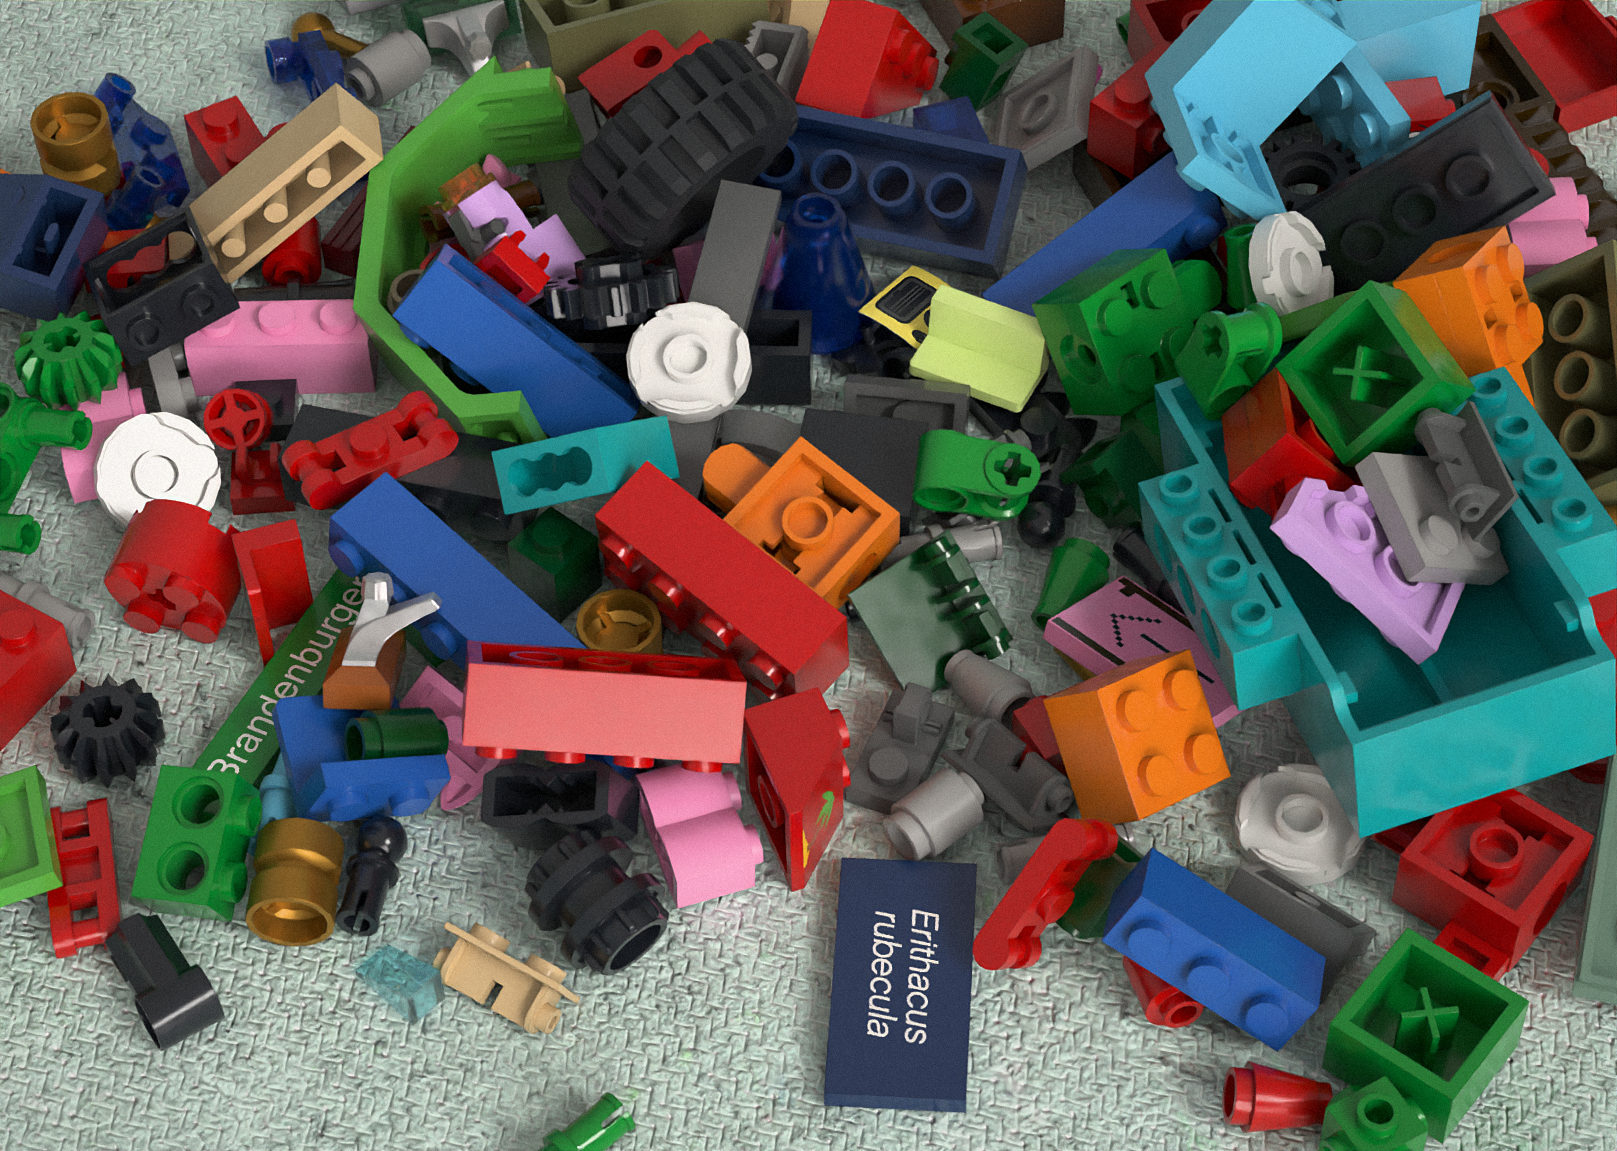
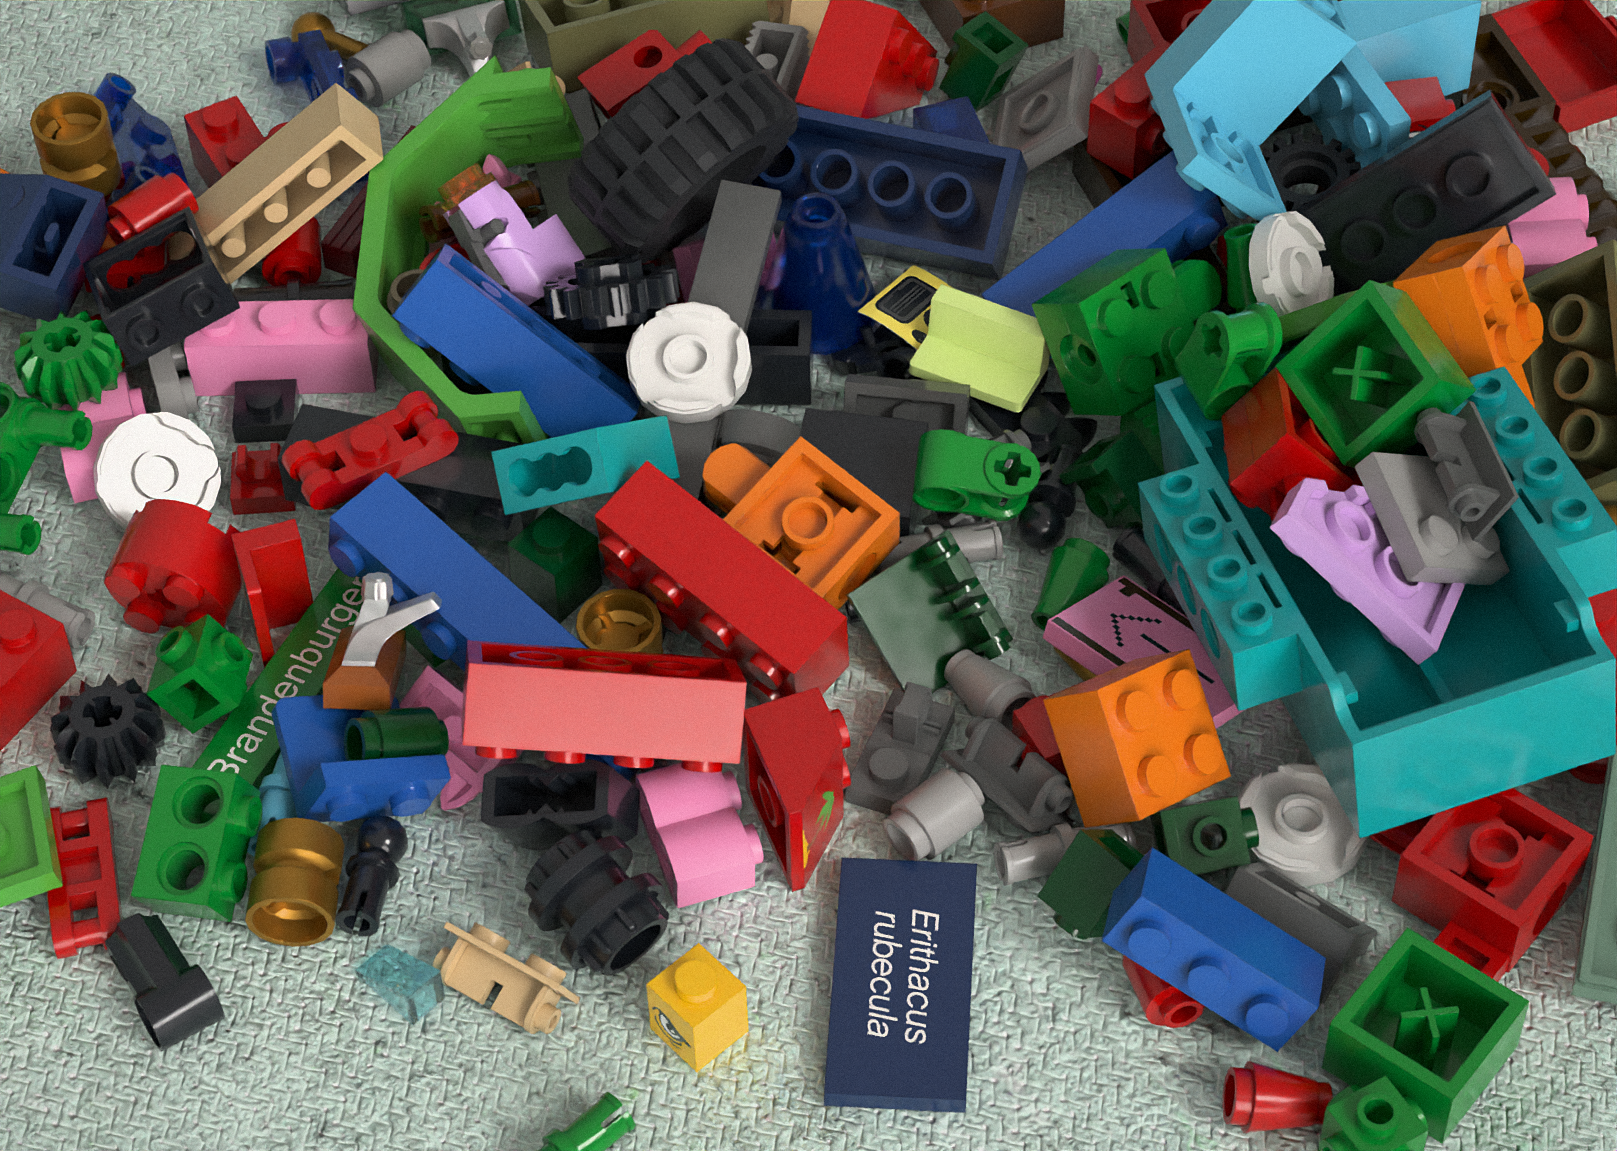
(147, 206): none -> red brick
(199, 673): none -> green brick
(226, 421): red wheel -> none
(513, 268): red tile -> none
(697, 1007): none -> yellow brick
(1042, 893): red plate -> none
(1179, 830): none -> dark green brick

